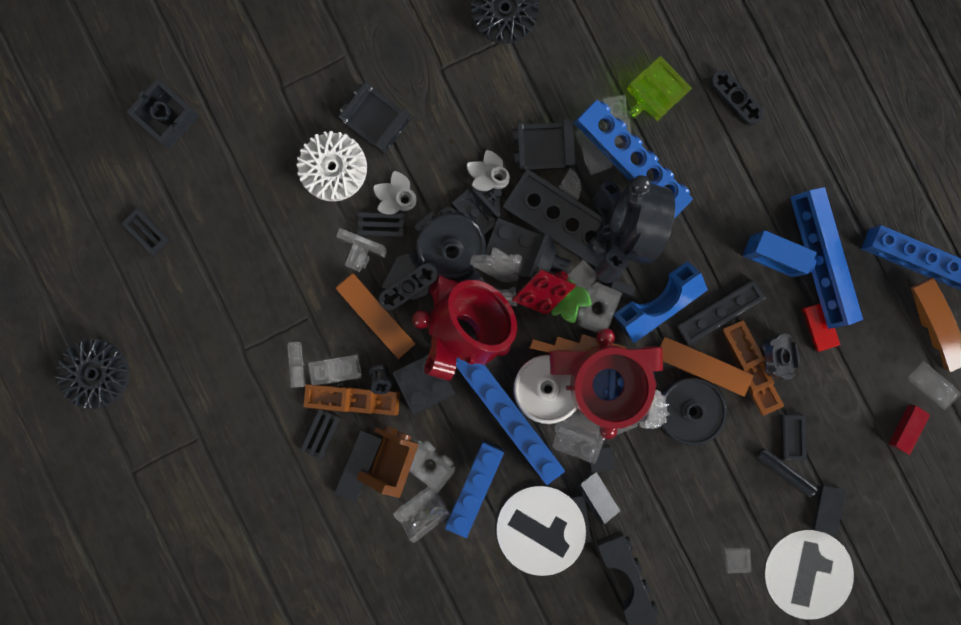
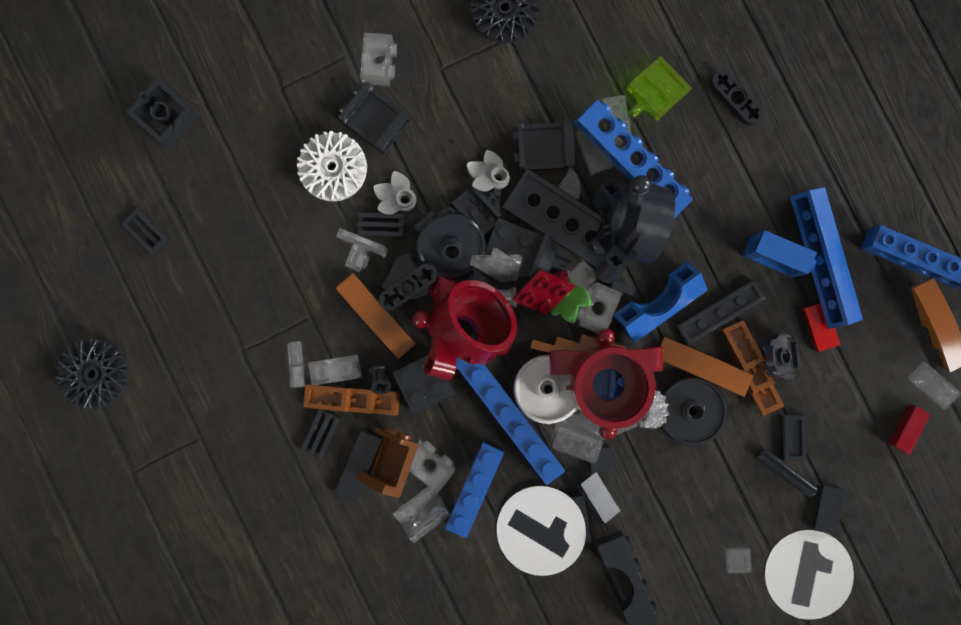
(374, 46): none -> clear brick

